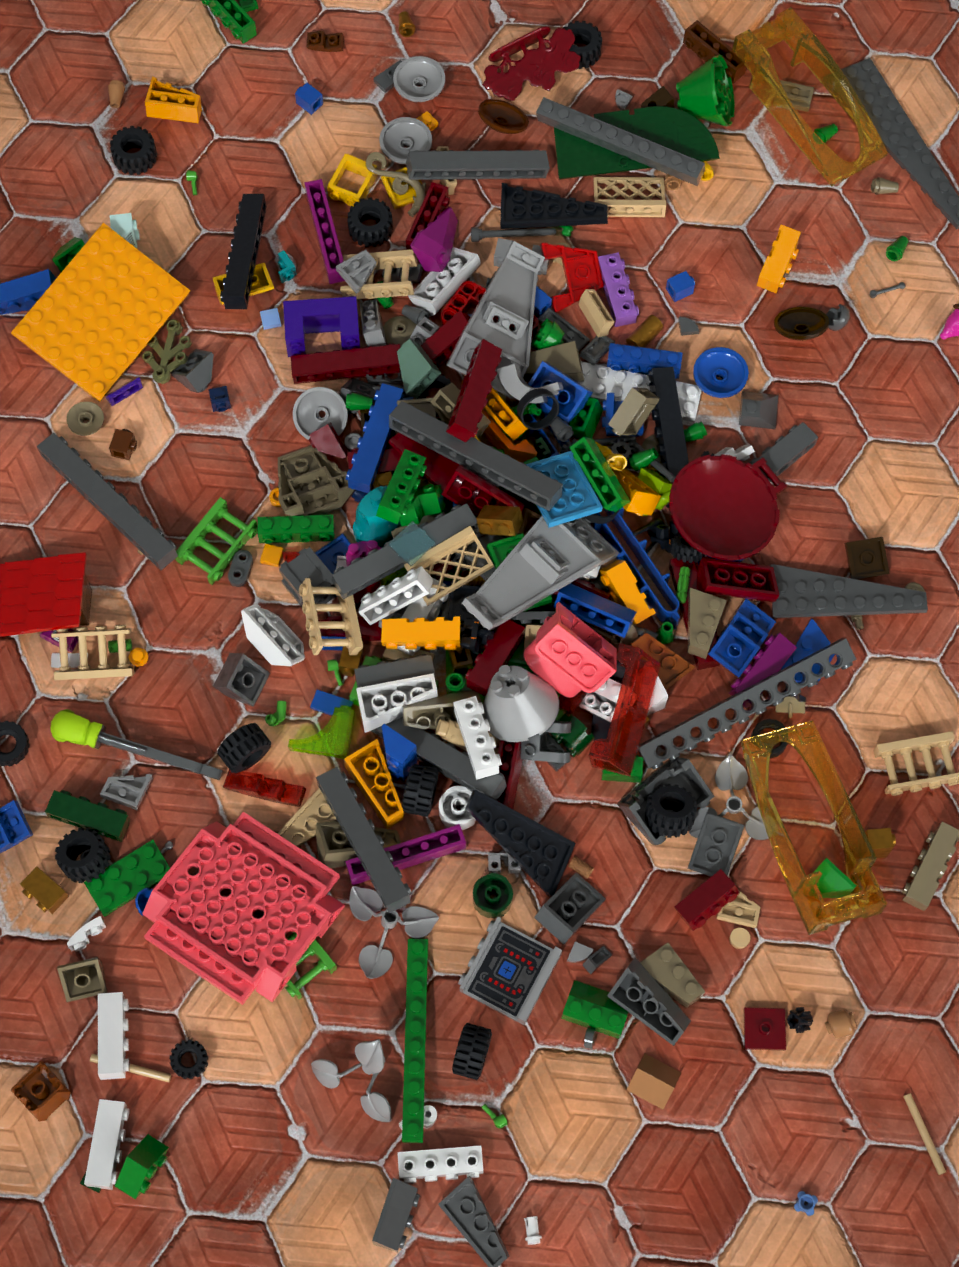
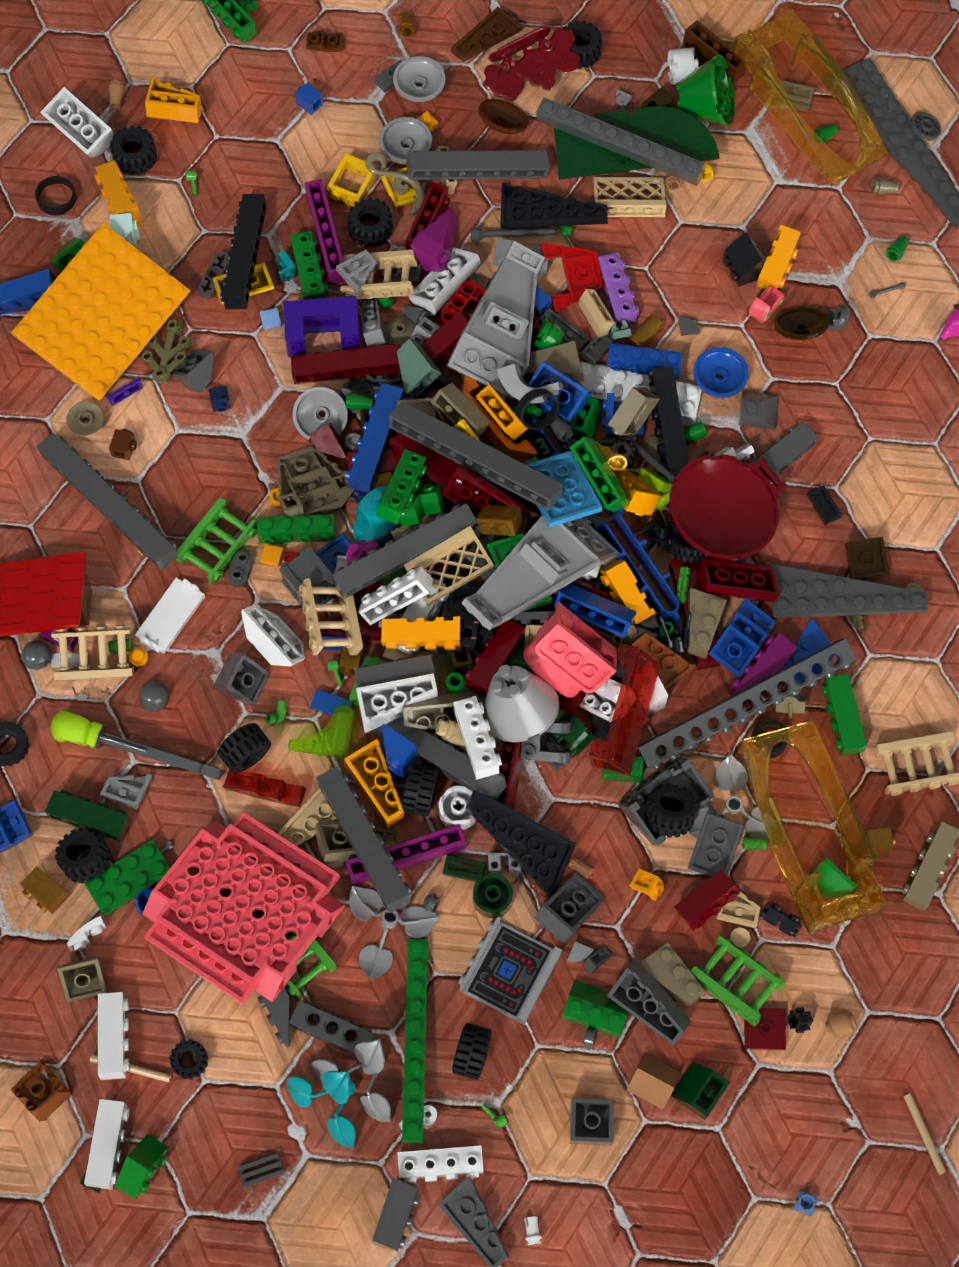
(36, 655): none -> dark grey hair
(55, 180): none -> black tyre
(78, 123): none -> white brick
(116, 191): none -> light orange wedge
(153, 695): none -> dark grey hair
(170, 615): none -> white brick
(214, 267): none -> dark grey beam
(259, 1162): none -> dark grey tile
(279, 1015): none -> dark grey slope
(307, 266): none -> green brick
(307, 1009): none -> dark grey brick
(340, 1088): none -> teal plant
(411, 543): clear light blue piece -> none
(431, 902): none -> dark grey plate
(446, 872): none -> dark green tile
(474, 391): dark red brick -> none
(487, 33): none -> reddish brown wing
(591, 1121): none -> dark grey brick
(616, 333): none -> sand green tile
(643, 458): green cone -> none
(647, 884): none -> light orange bracket
(651, 623): none -> dark grey cone
(679, 642): none -> black plant
(680, 286): blue brick -> none
(681, 64): none -> white brick
(700, 1089): none -> dark green slope
(734, 1000): none -> bright green fence
(742, 260): none -> black slope
(755, 842): none -> bright green piece
(763, 308): none -> coral animal
(775, 914): none -> black hinge
(824, 505): none -> black plate
(844, 715): none -> green brick
(928, 125): none -> dark grey wheel

